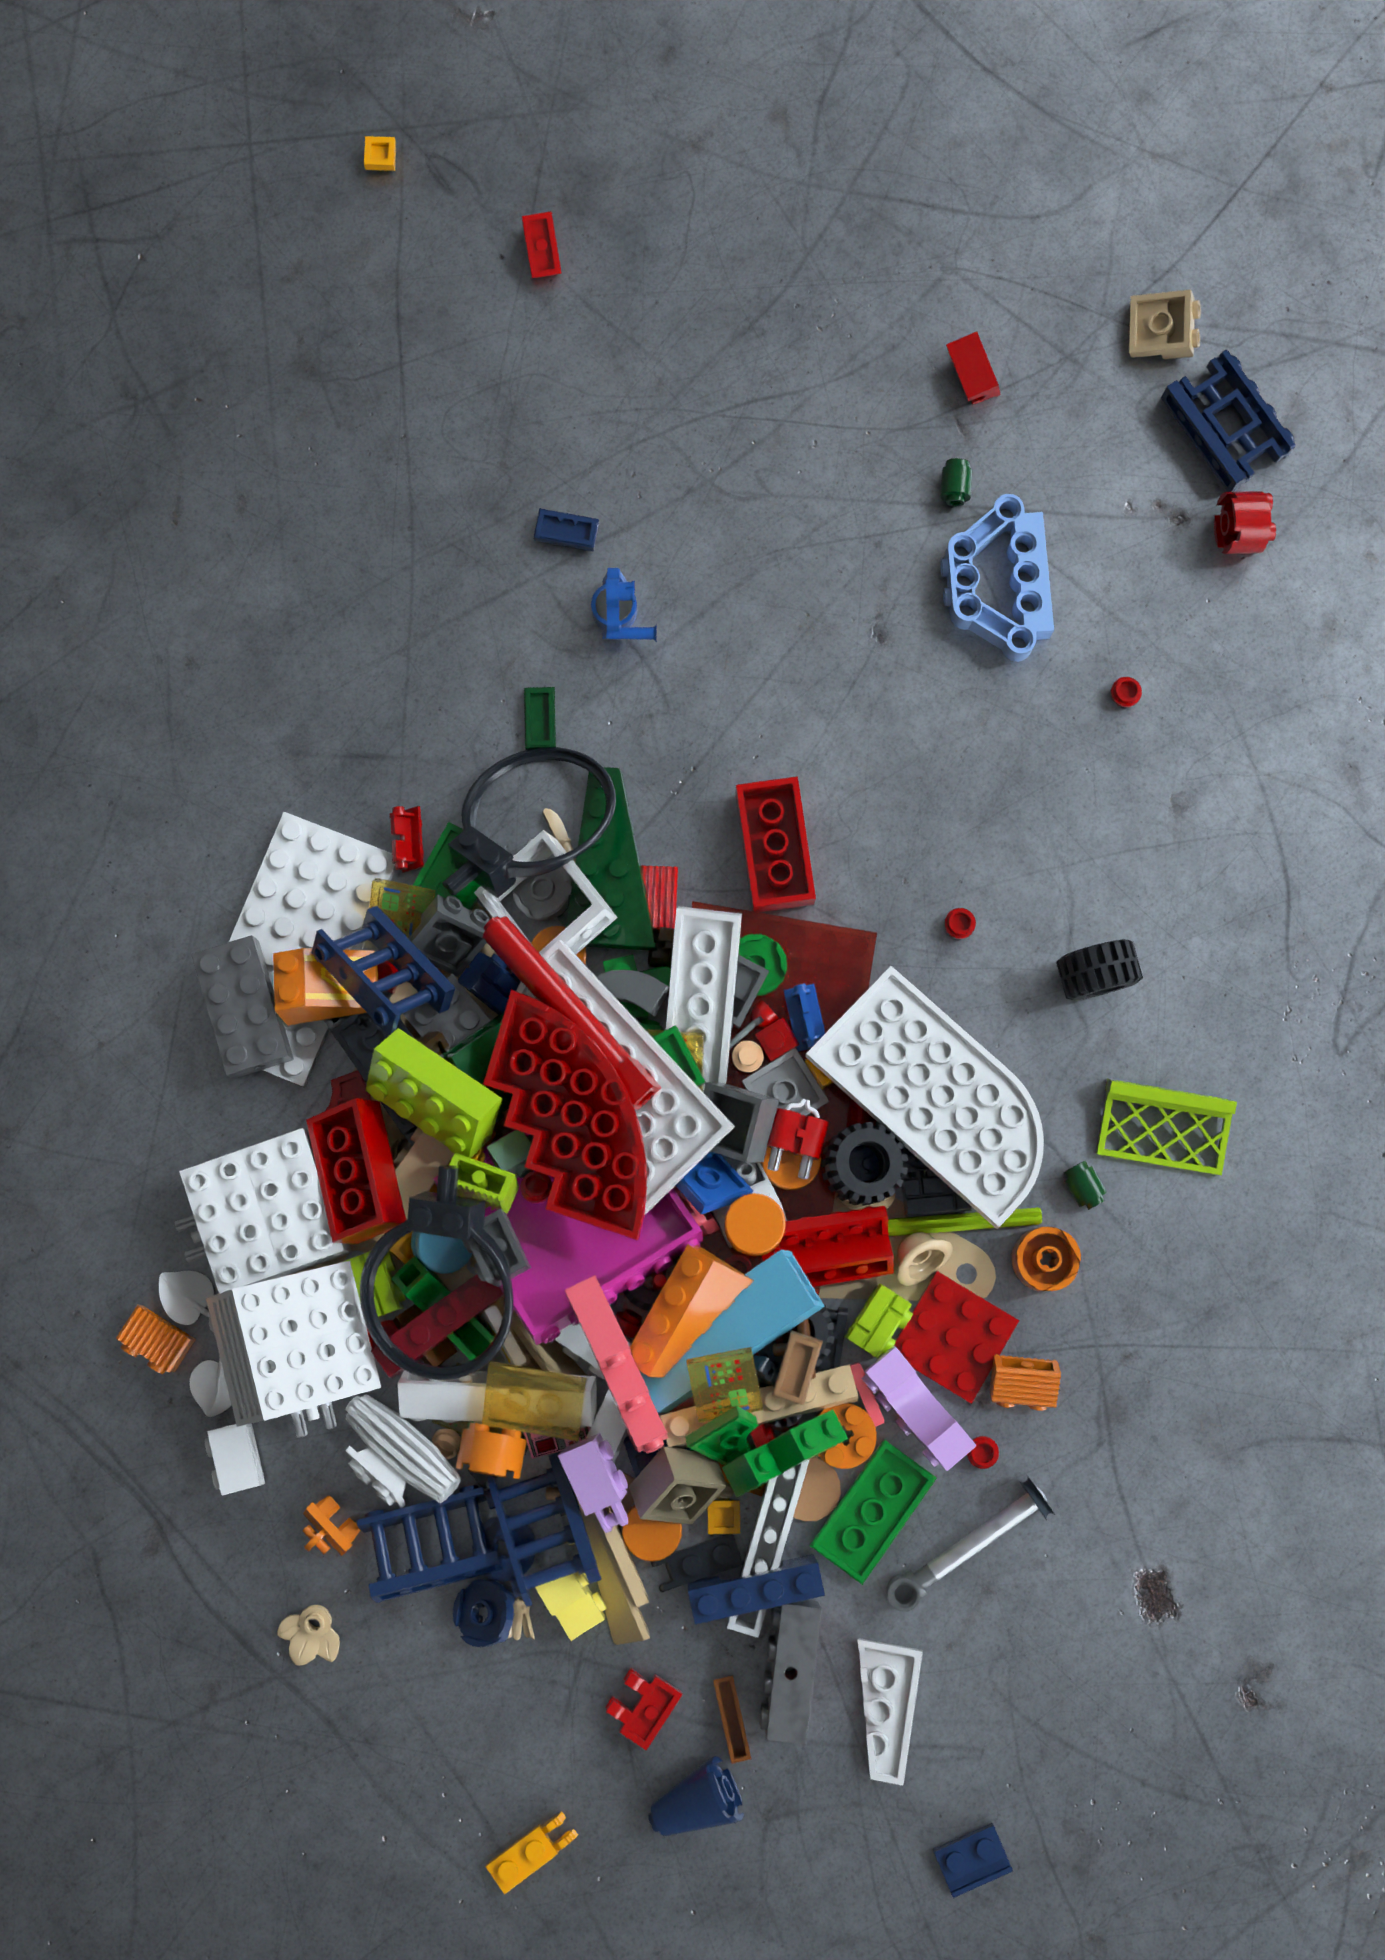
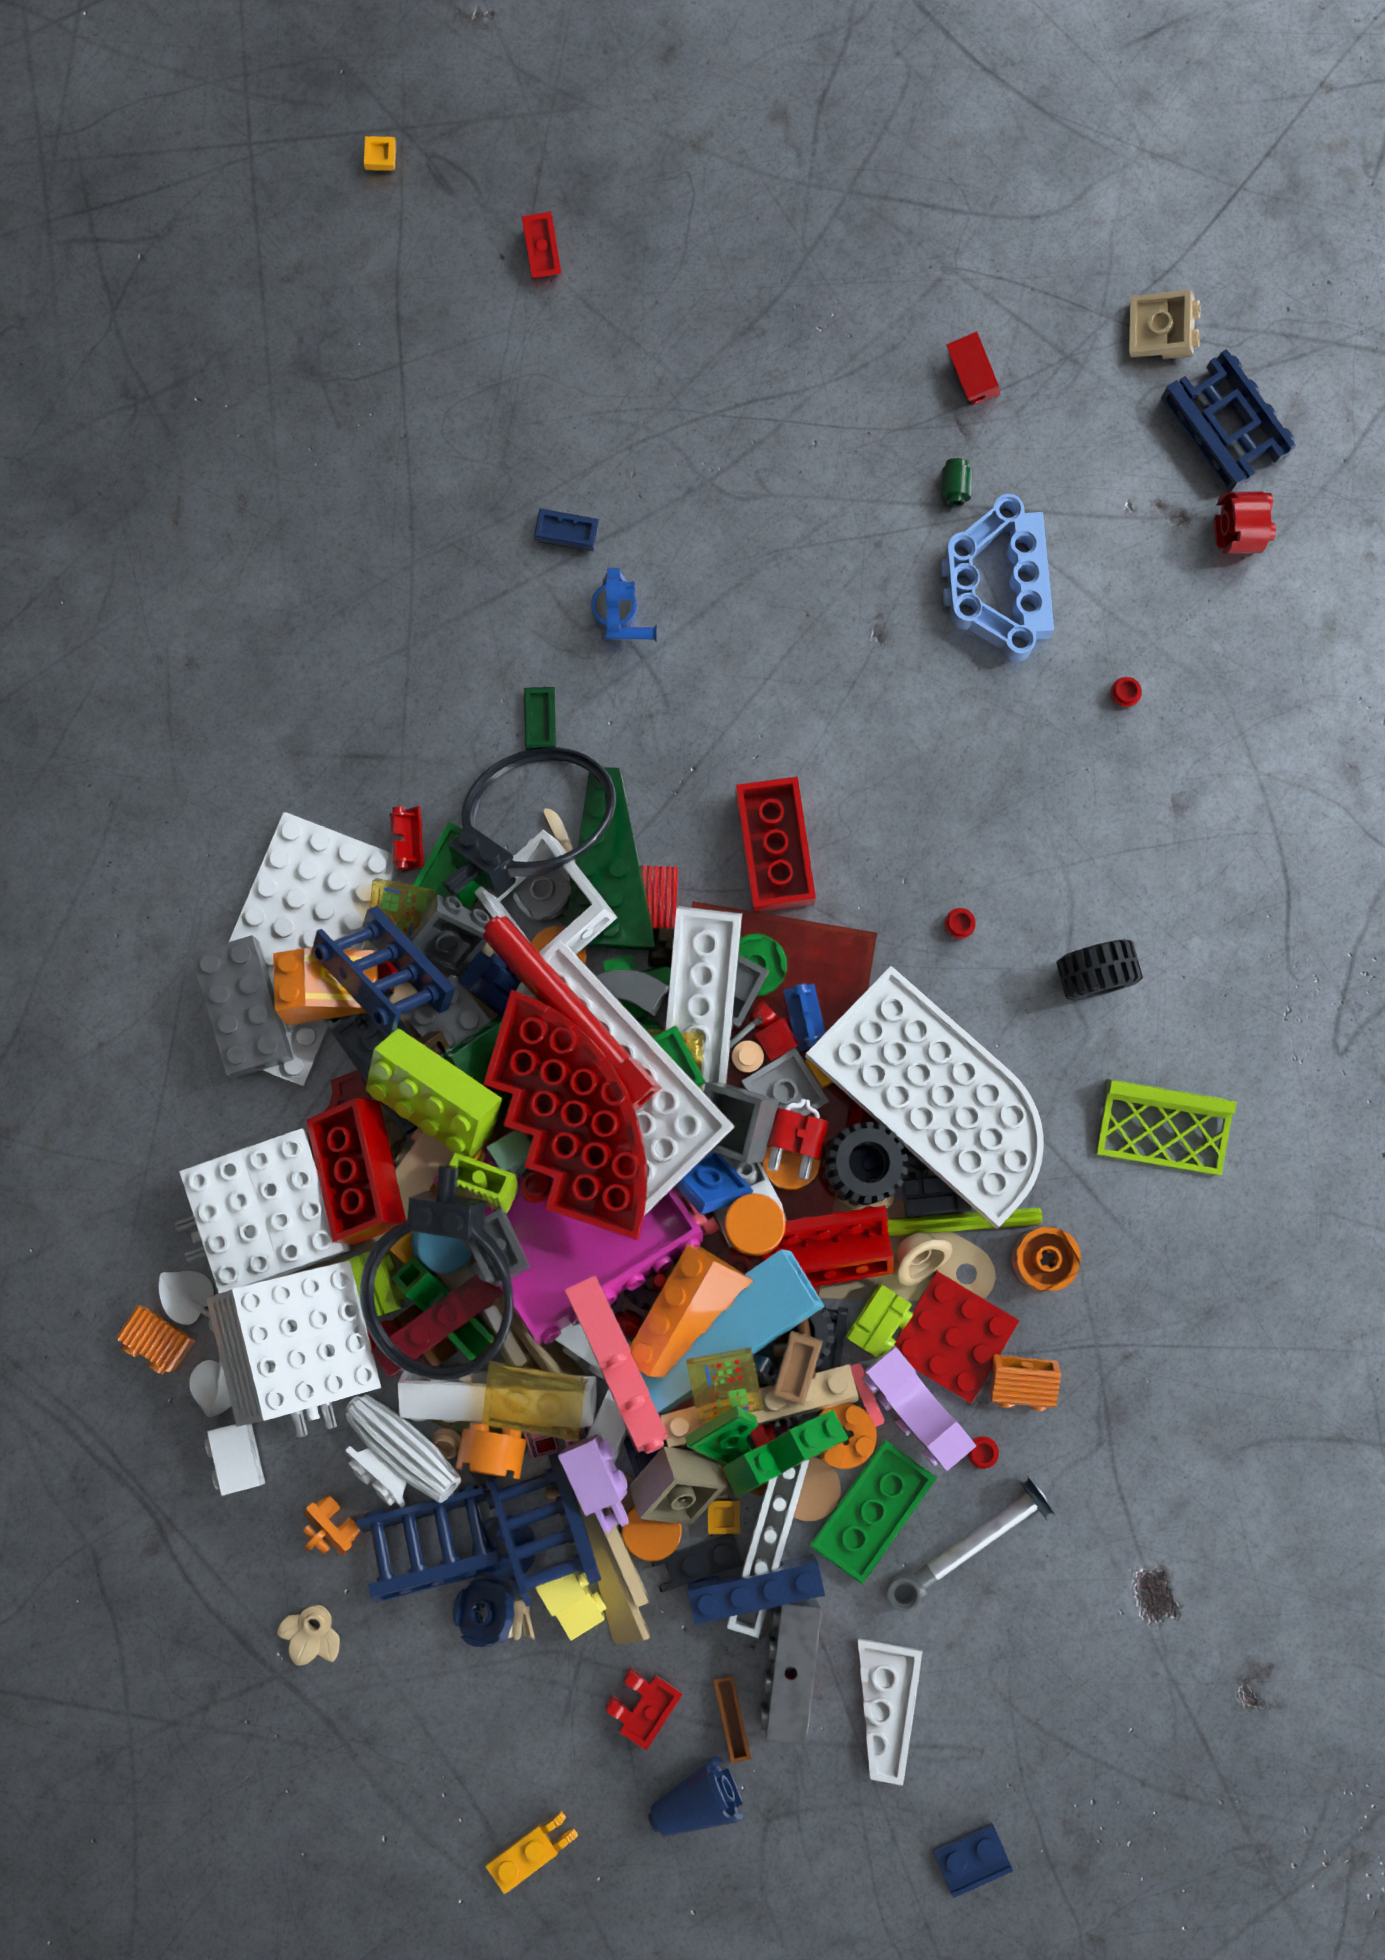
(1085, 1185): dark green brick -> none

